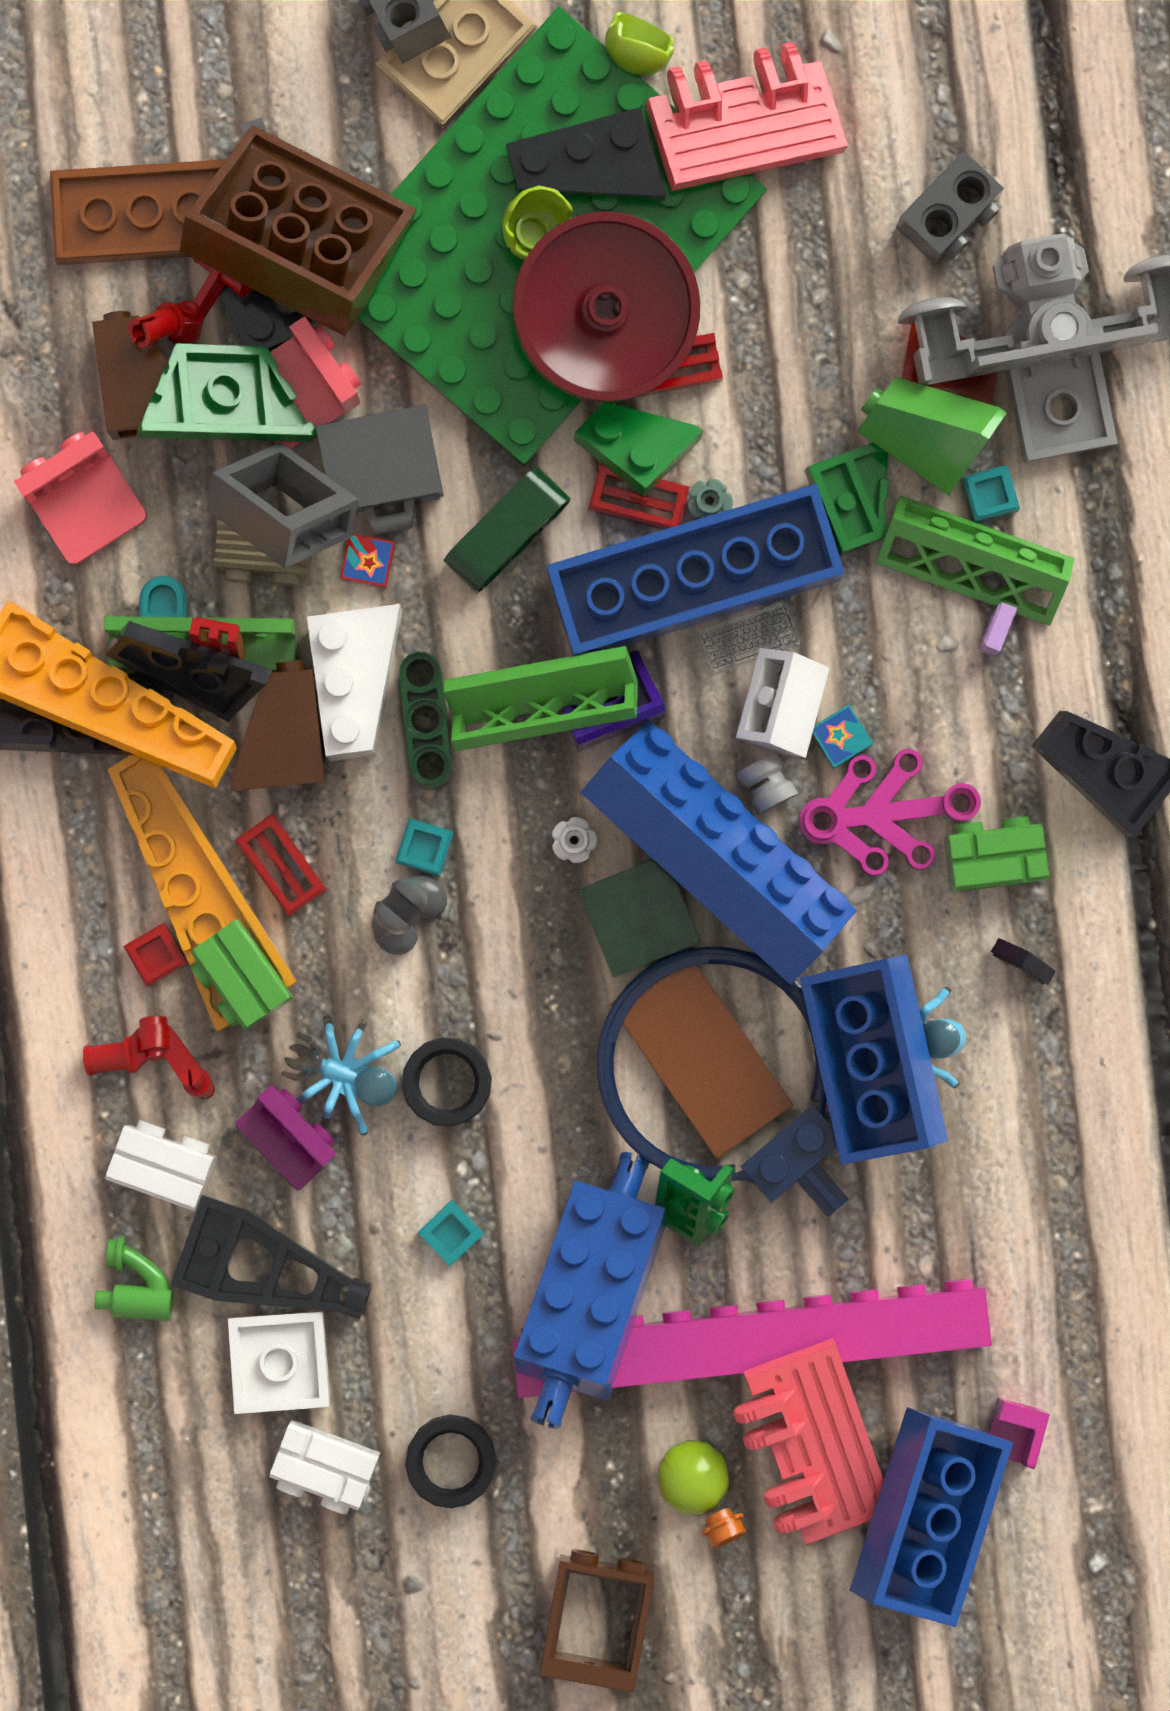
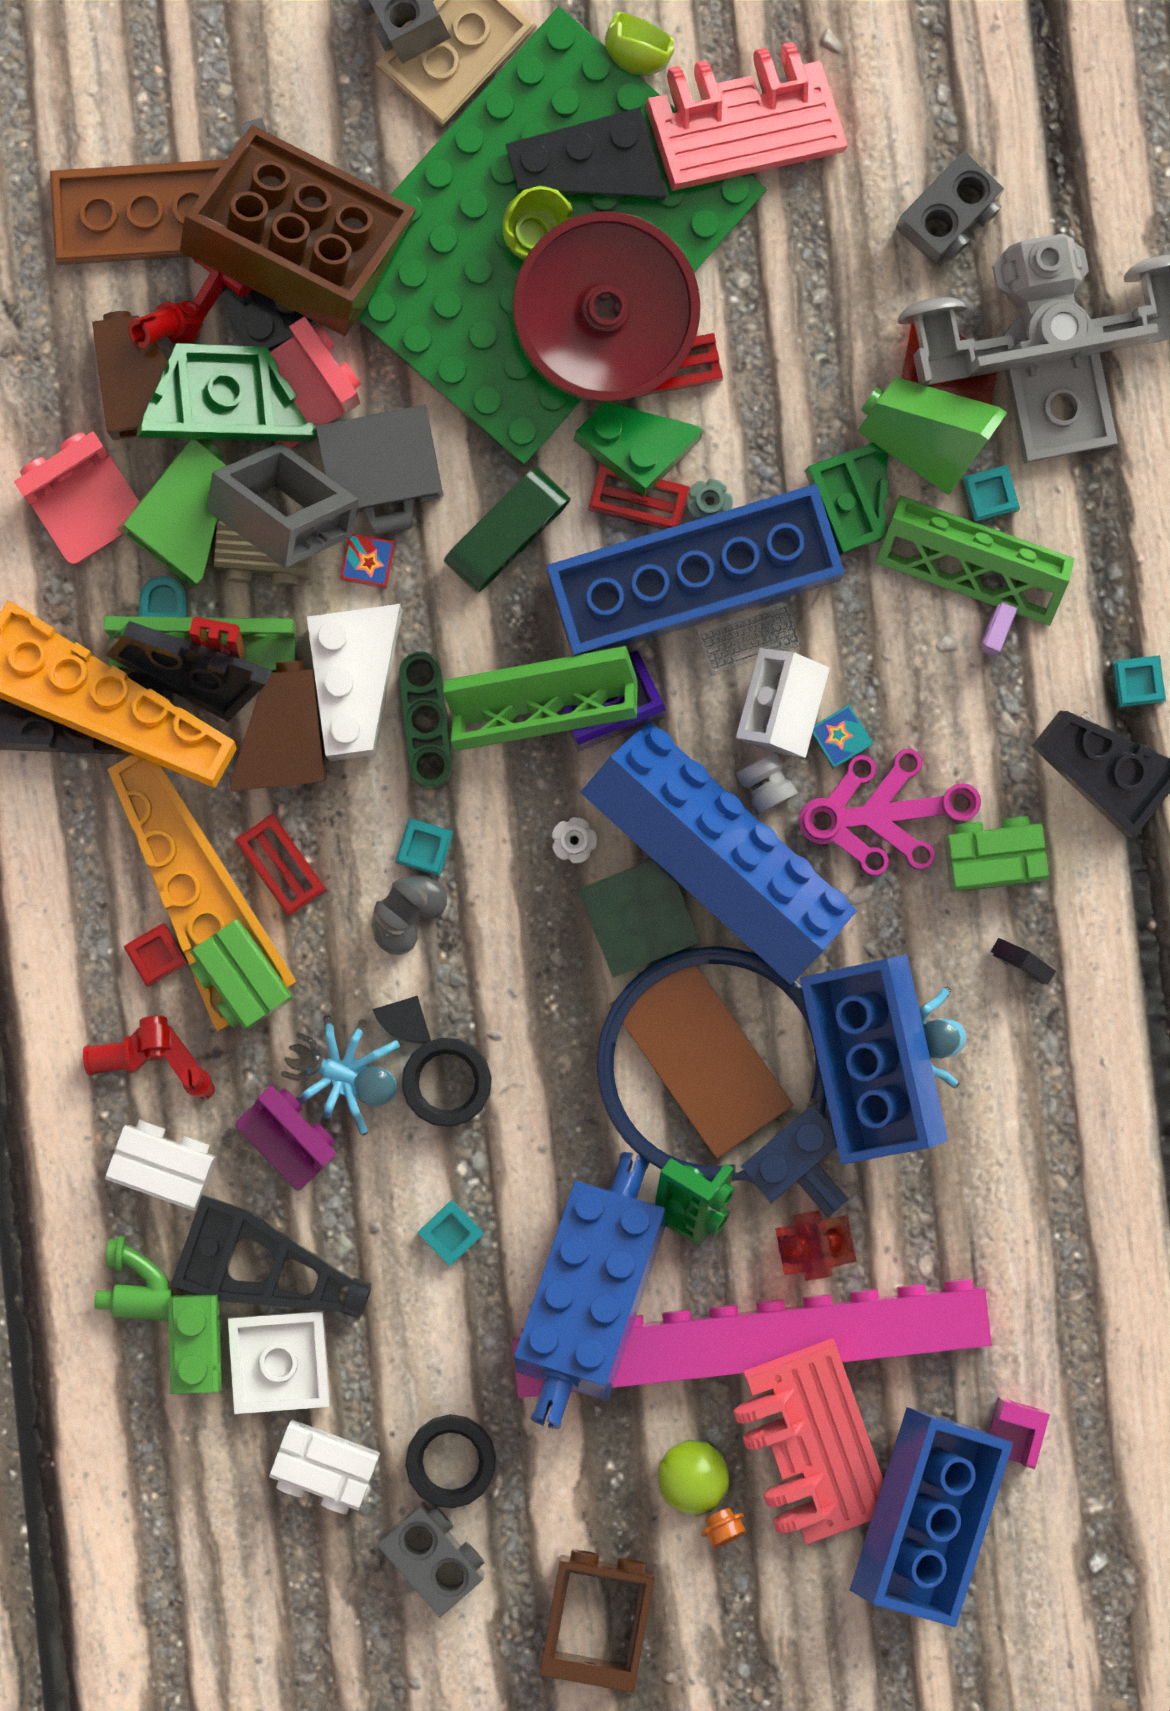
(173, 514): none -> bright green slope
(195, 1344): none -> bright green brick
(404, 1020): none -> black tile
(421, 1565): none -> dark grey brick
(806, 1248): none -> clear red brick
(1138, 681): none -> teal tile

